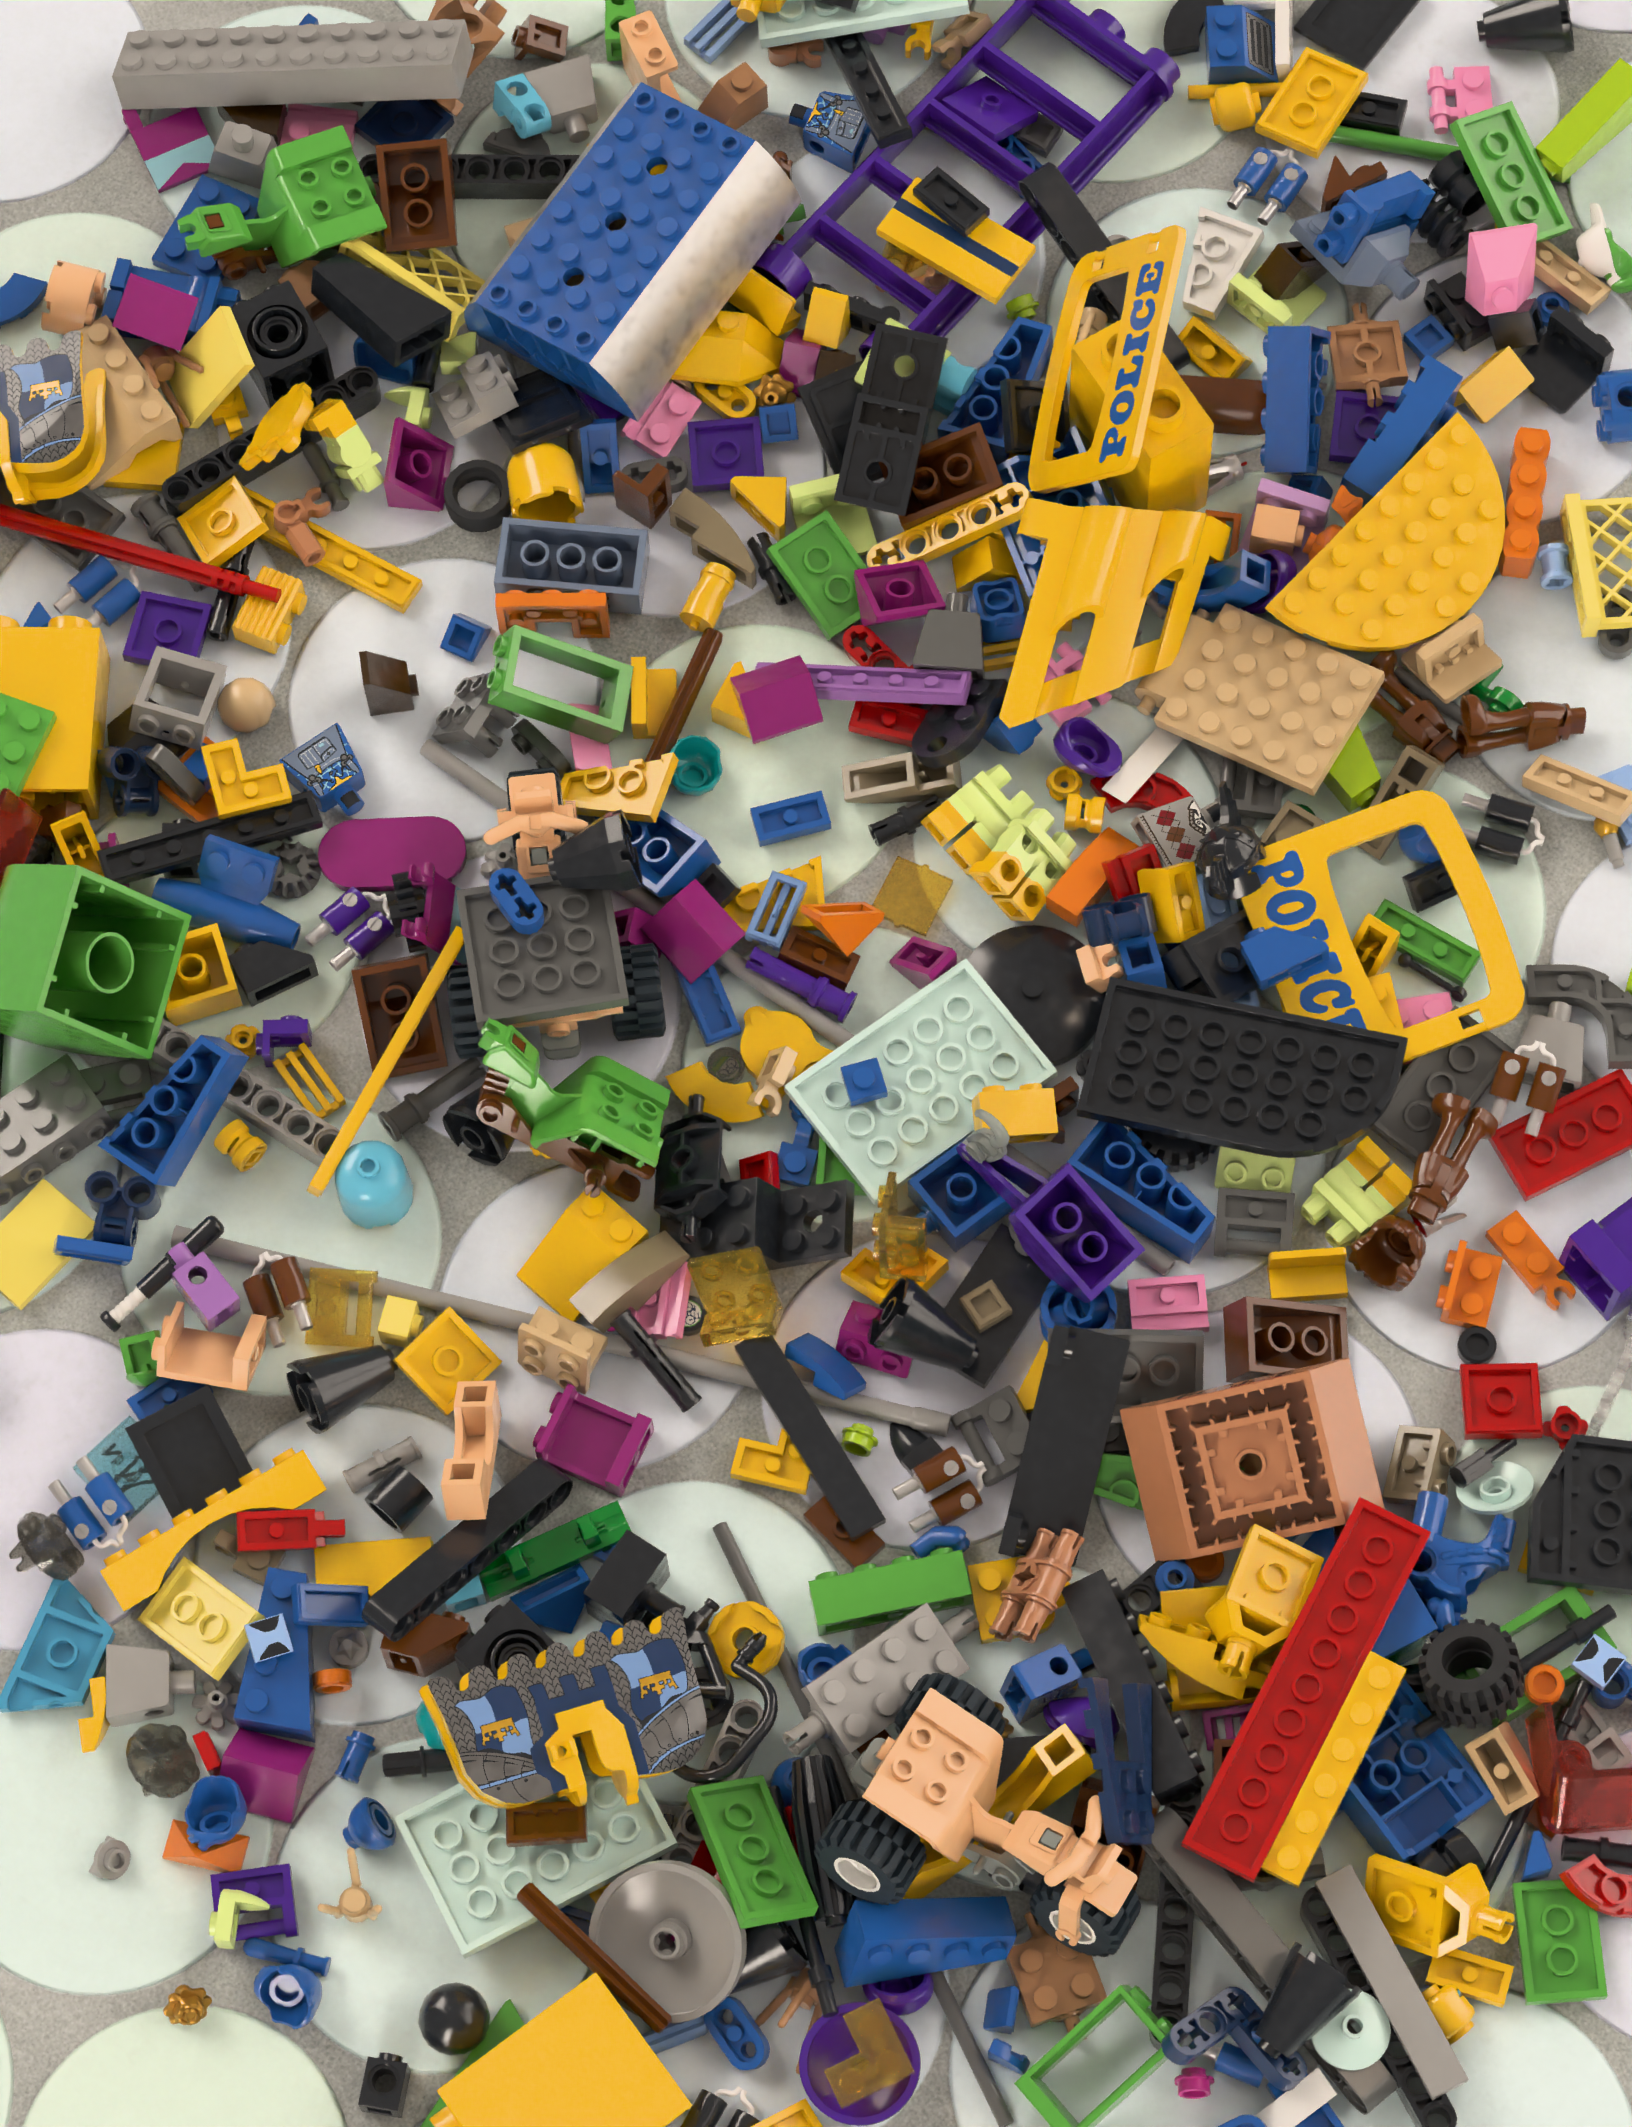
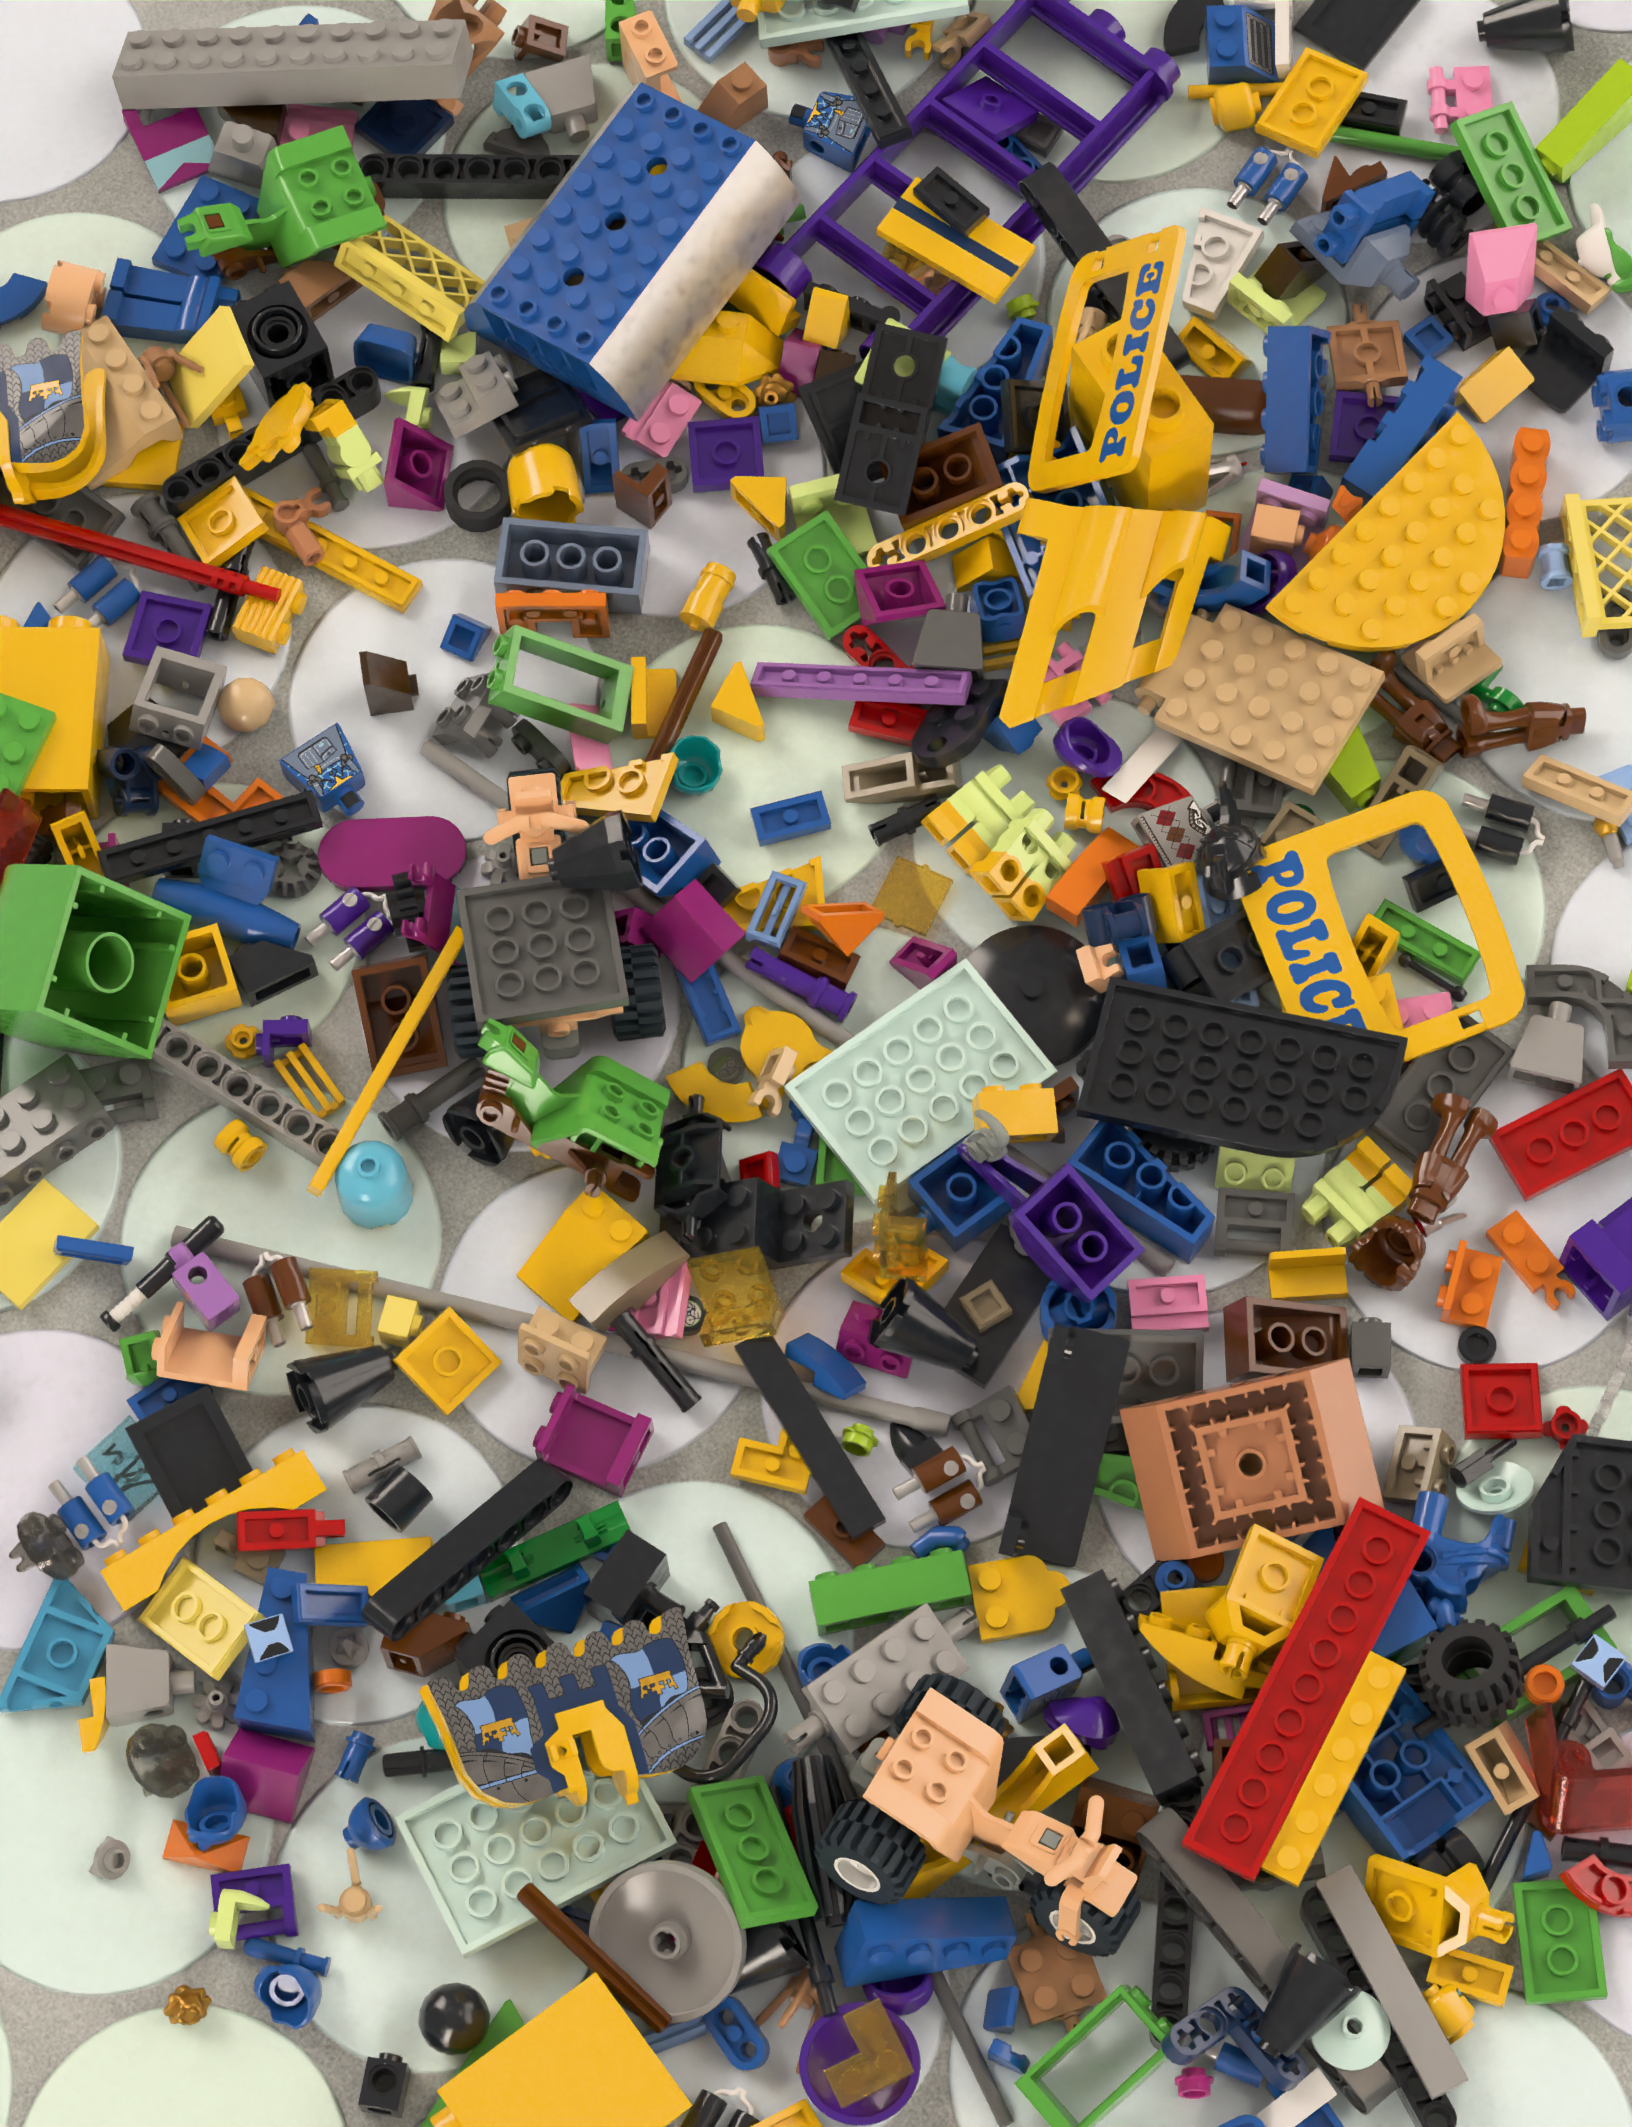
(117, 1214): dark blue piece -> none
(155, 312): magenta slope -> none
(177, 1112): blue wedge -> none
(242, 791): yellow plate -> none
(379, 309): black slope -> none
(417, 195): reddish brown slope -> none
(470, 1472): light nougat arch -> none
(522, 896): blue beam -> none
(546, 1824): reddish brown plate -> none
(711, 536): dark tan slope -> none
(777, 699): magenta slope -> none
(863, 1081): blue plate -> none
(1036, 1585): nougat pin -> none
(1126, 1785): dark blue wing -> none
(1280, 954): blue slope -> none
(1370, 1348): none -> dark grey brick
(1543, 1091): reddish brown piece -> none

